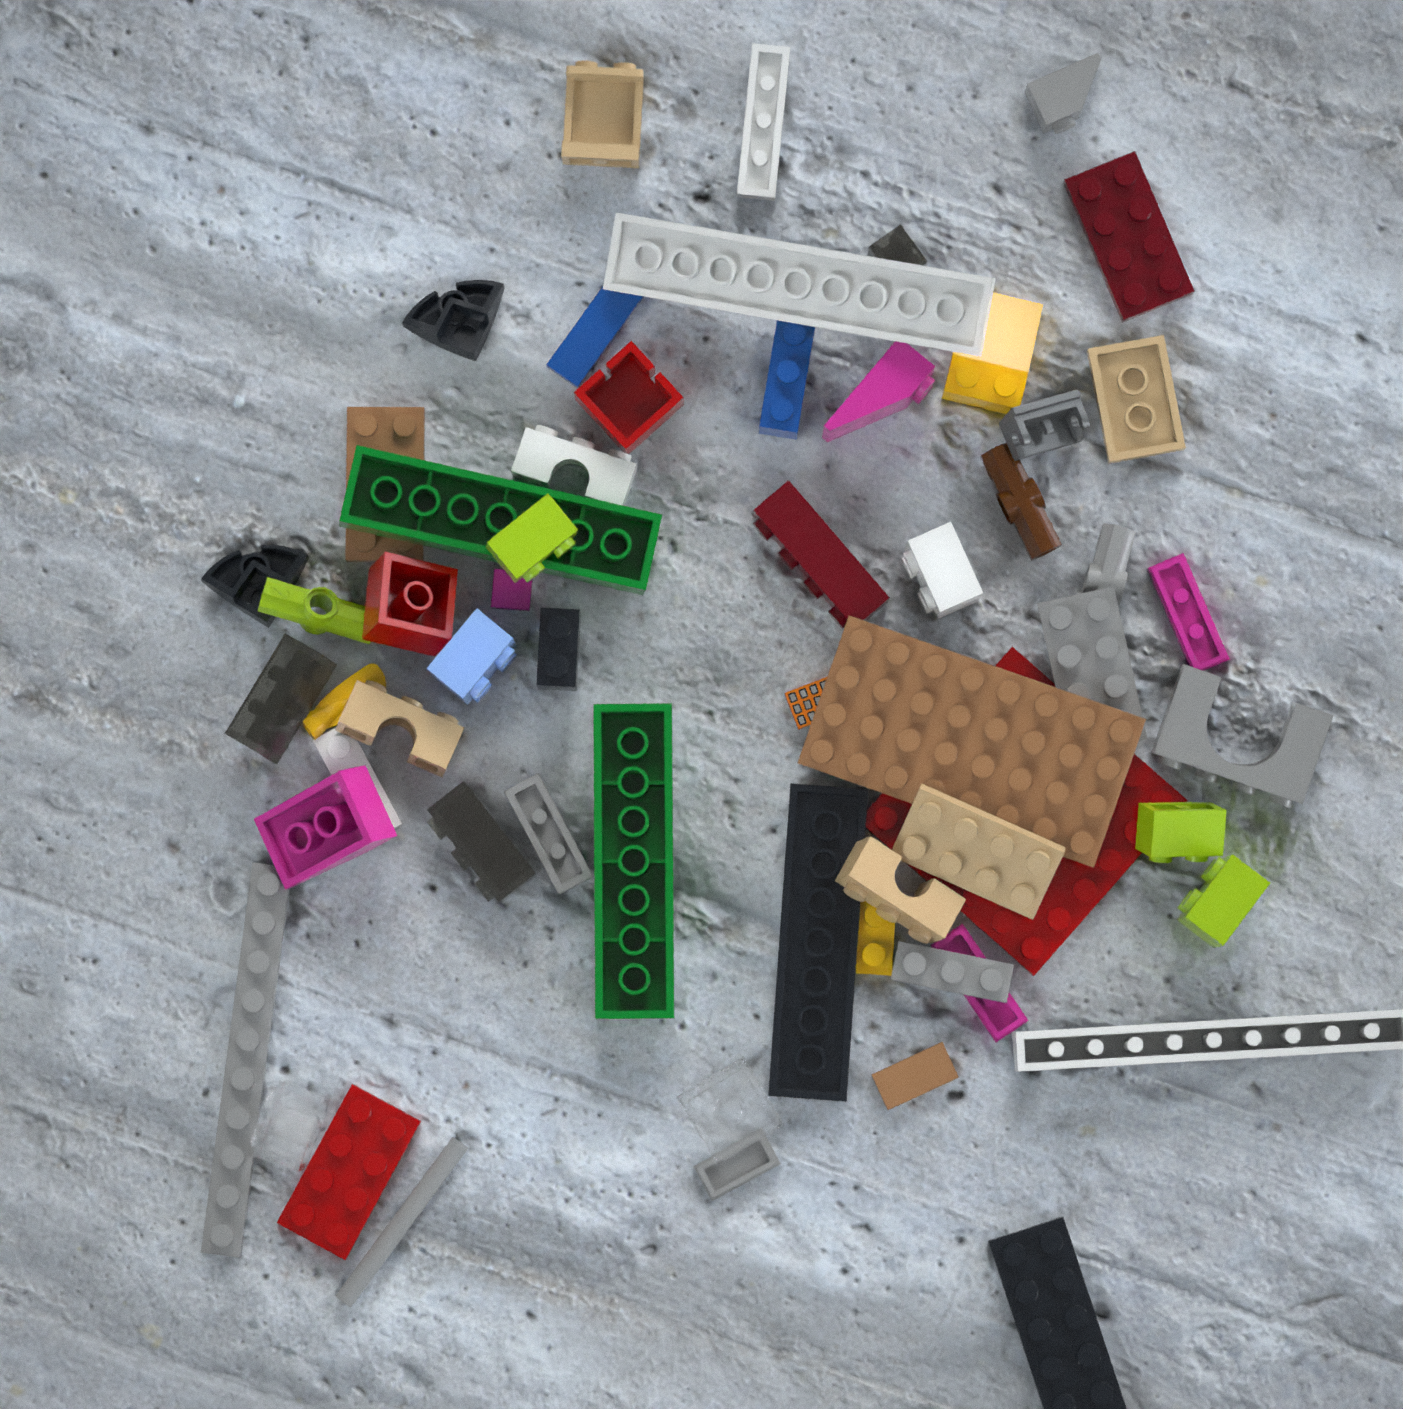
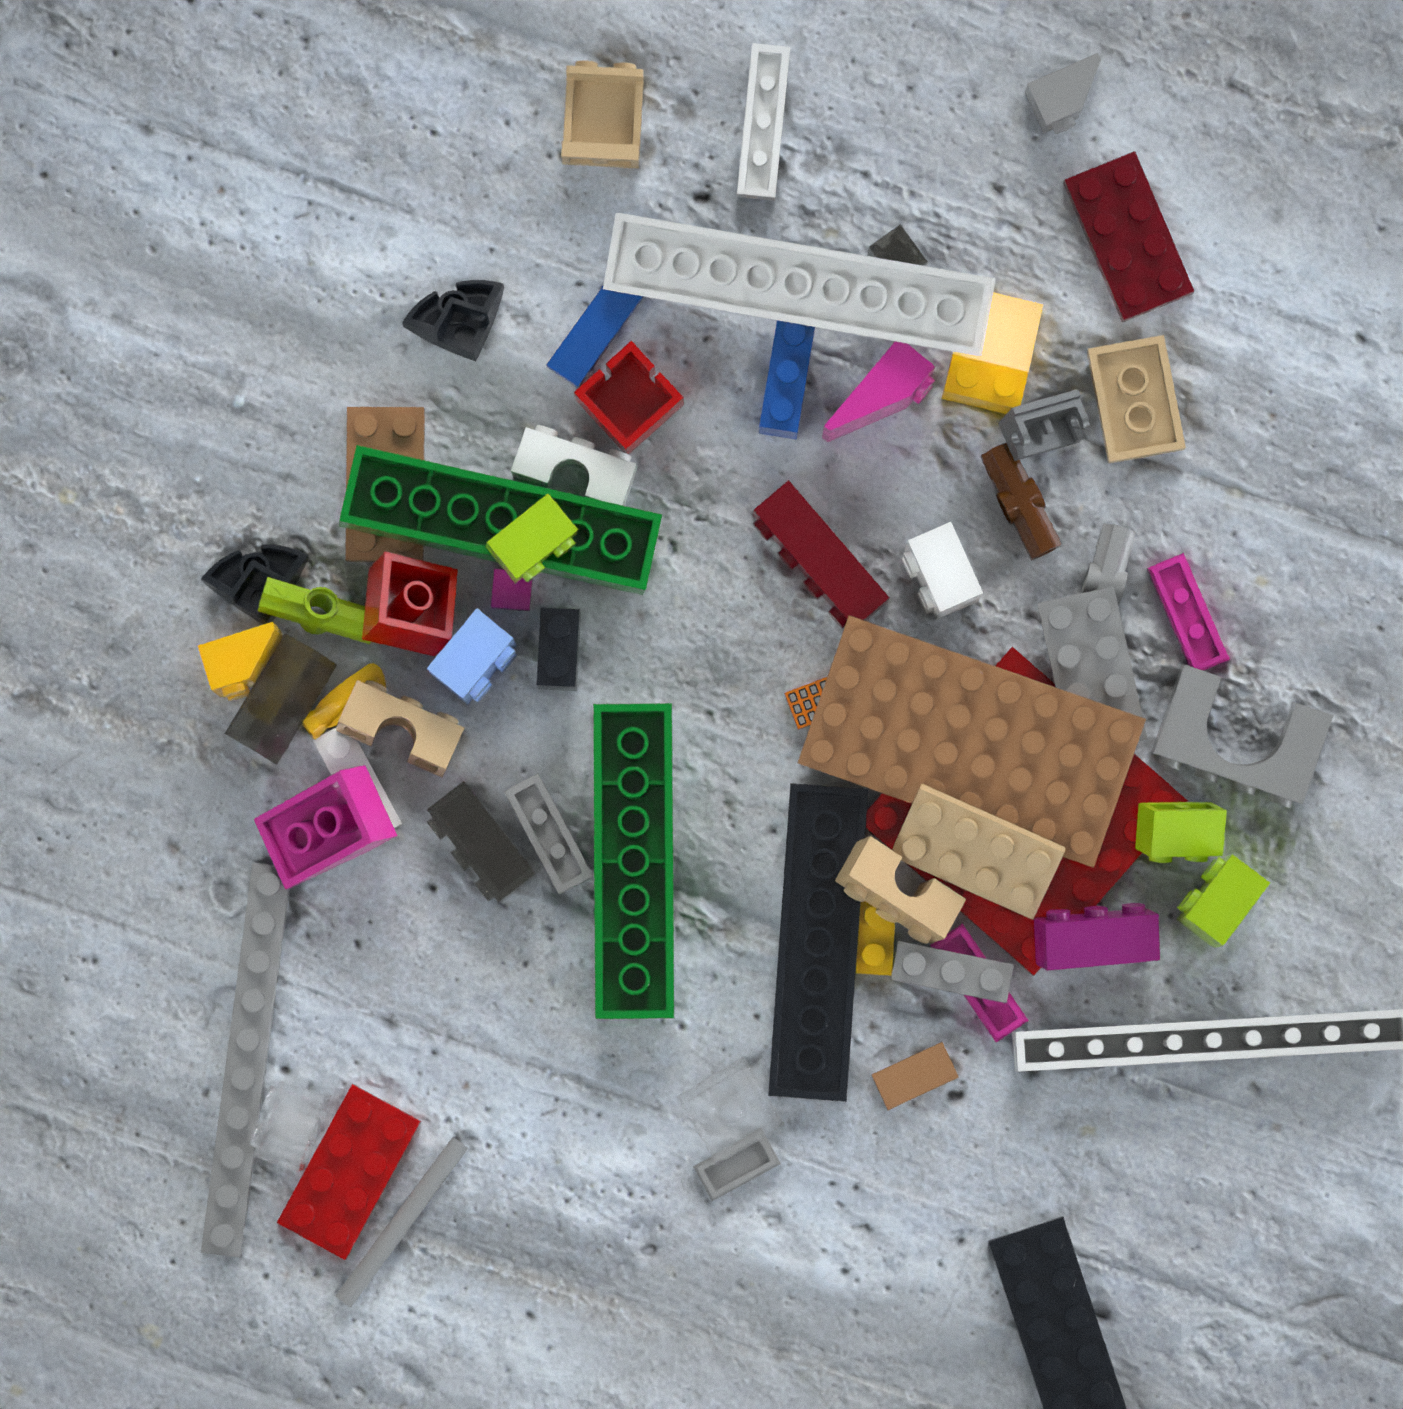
(239, 659): none -> yellow slope
(1096, 937): none -> magenta brick

